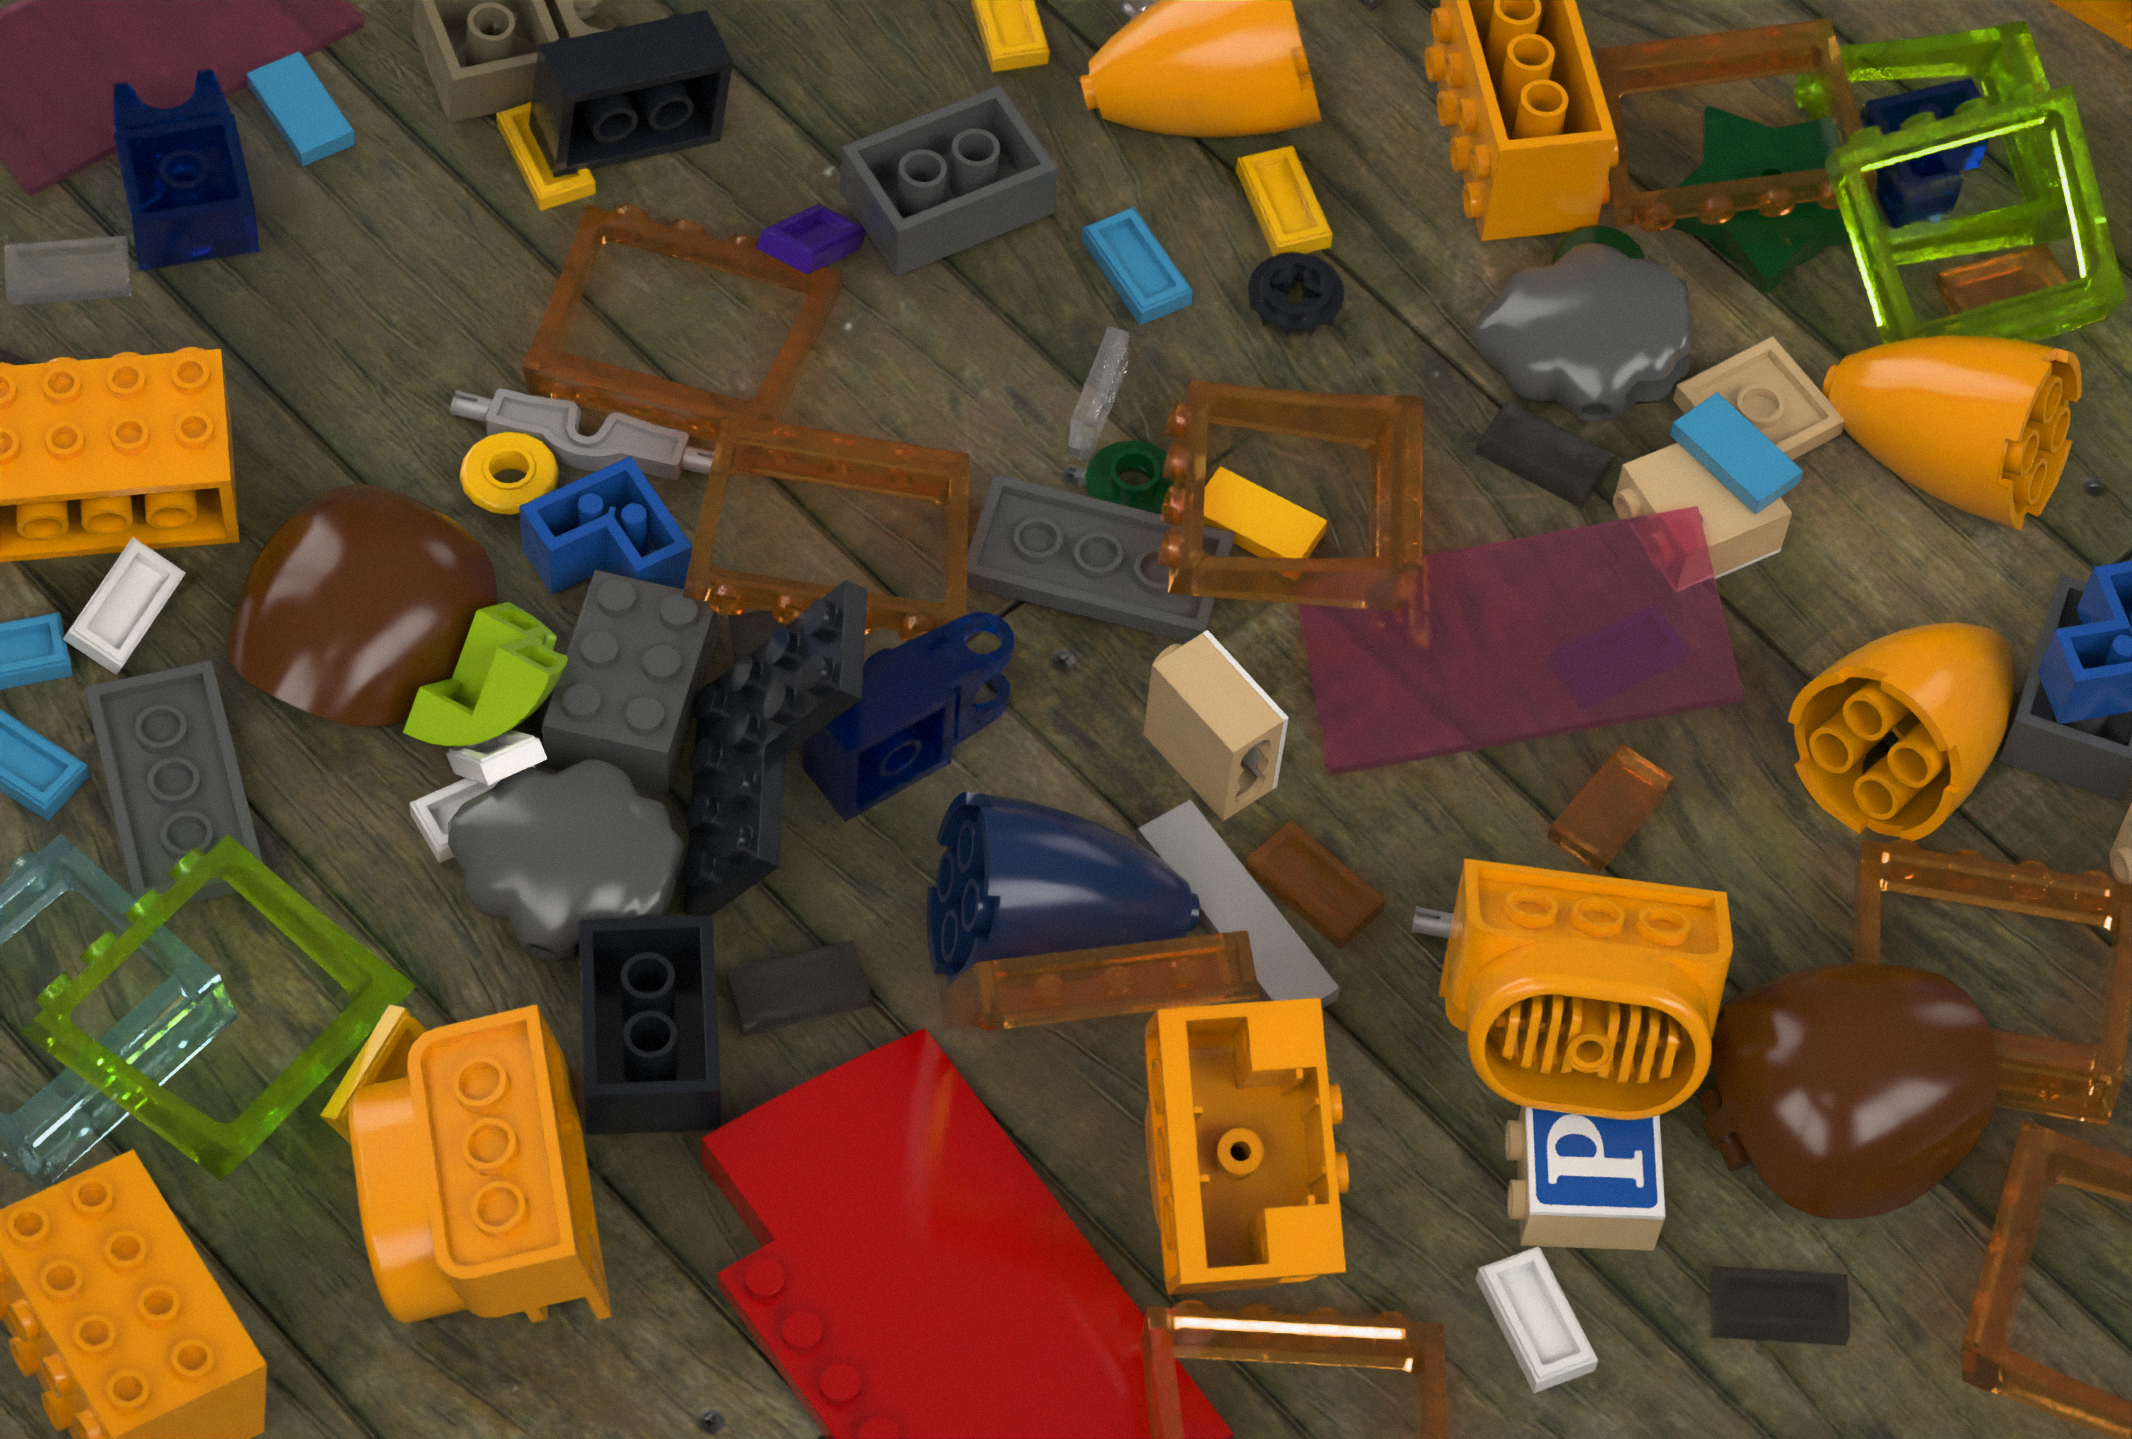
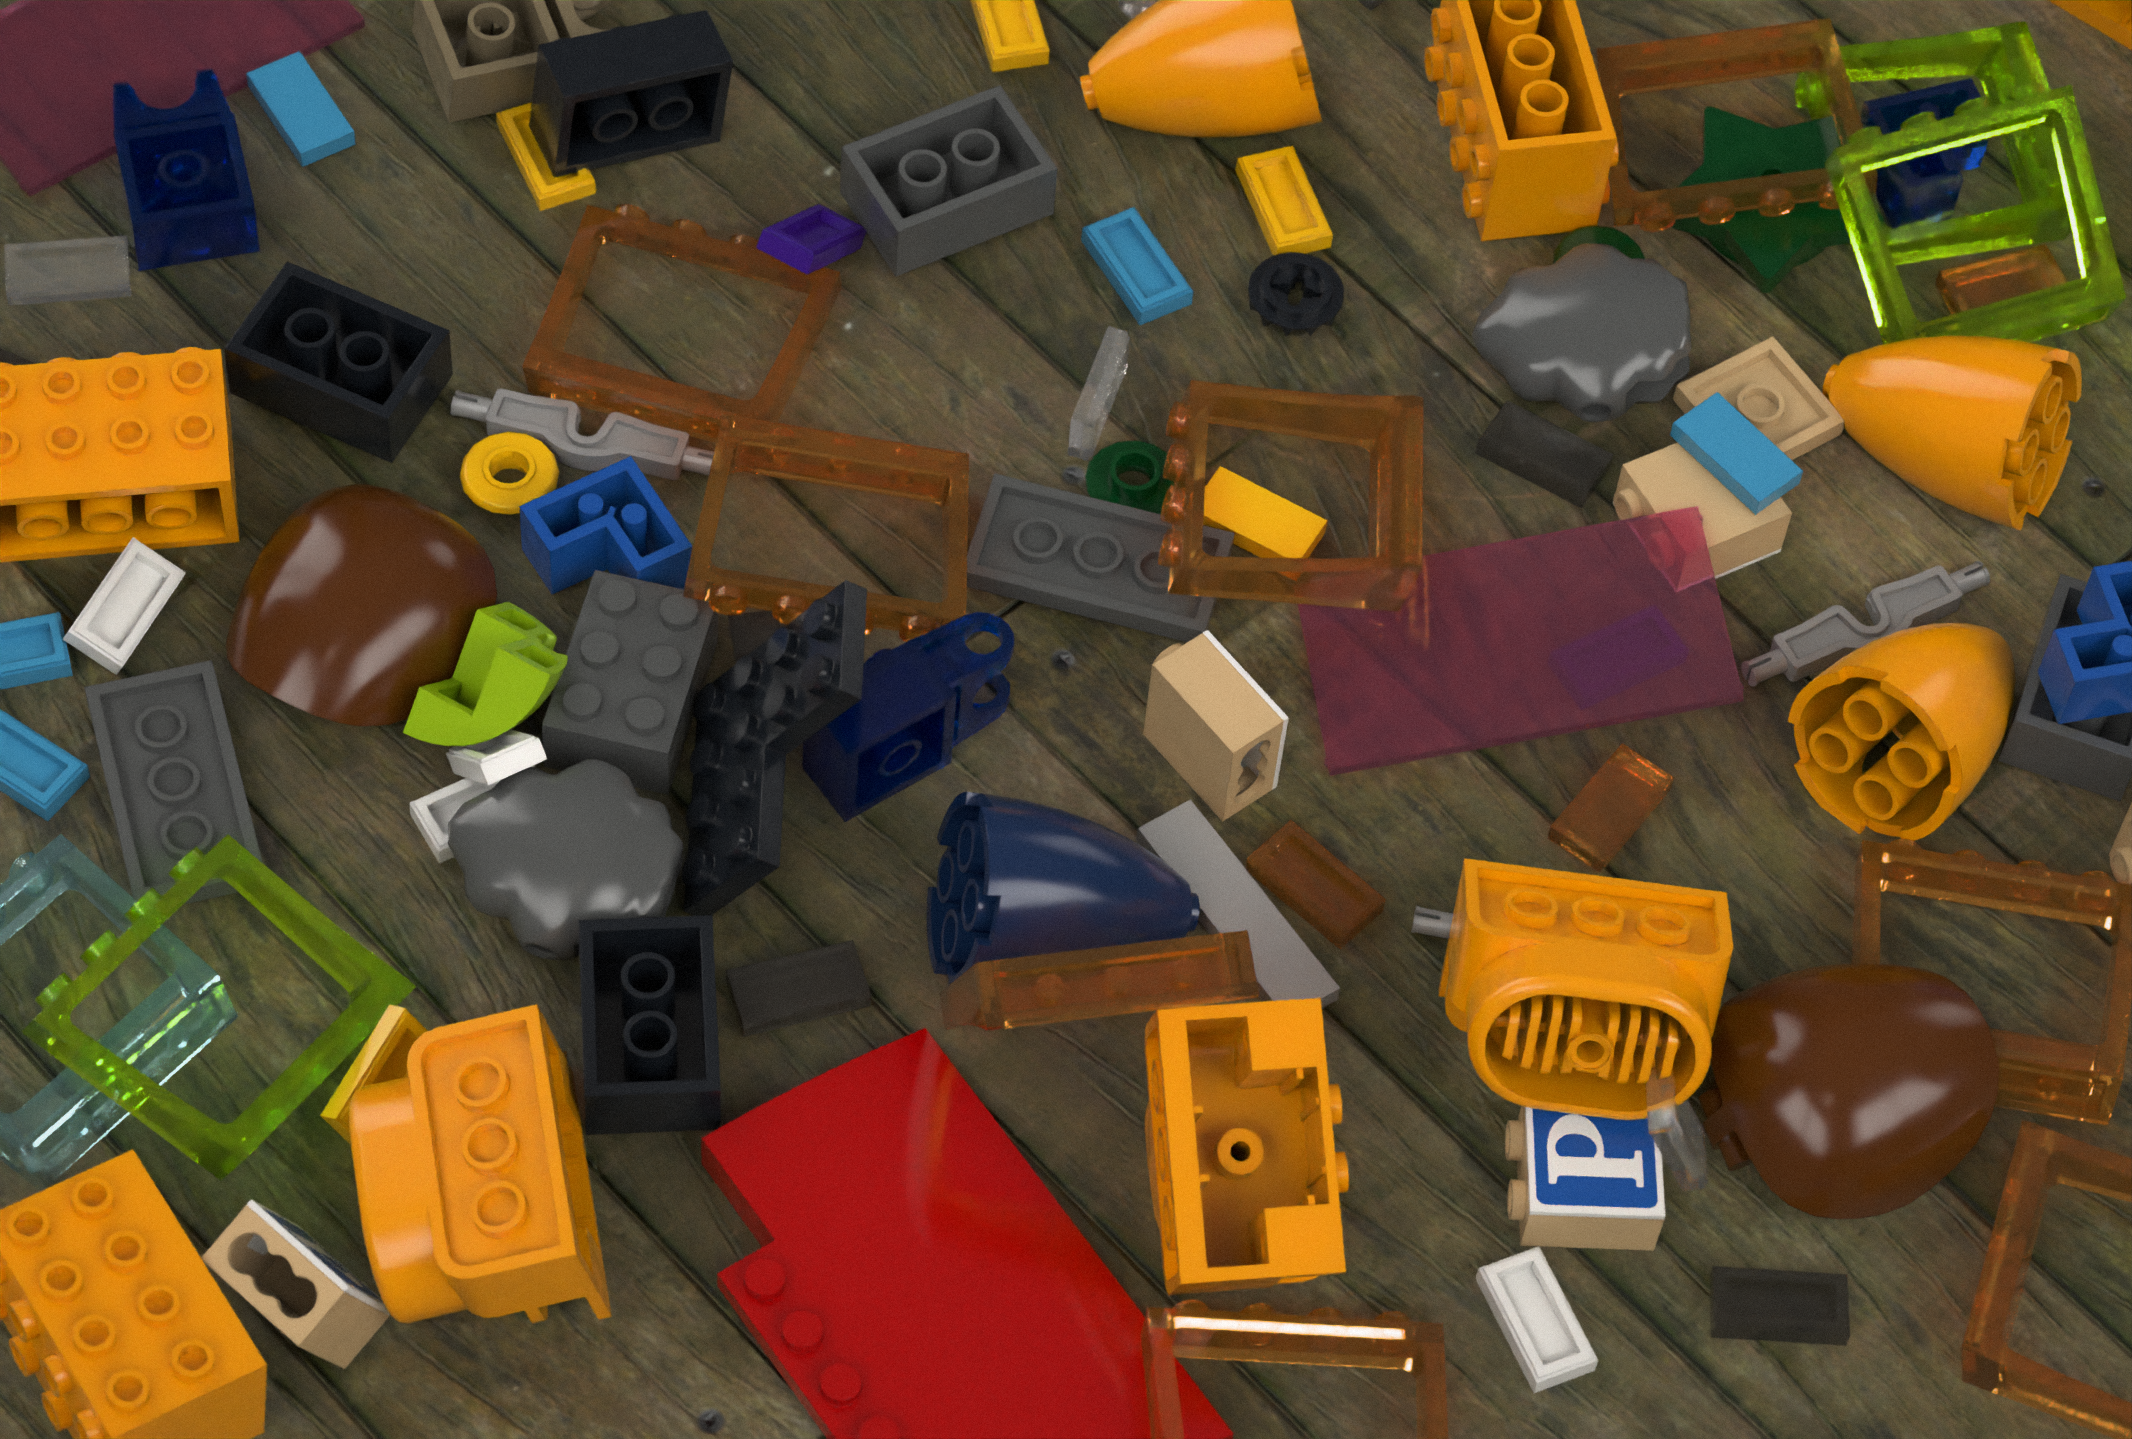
(297, 1284): none -> tan piece
(339, 361): none -> black brick
(1676, 1133): none -> clear tile
(1838, 633): none -> light grey piece

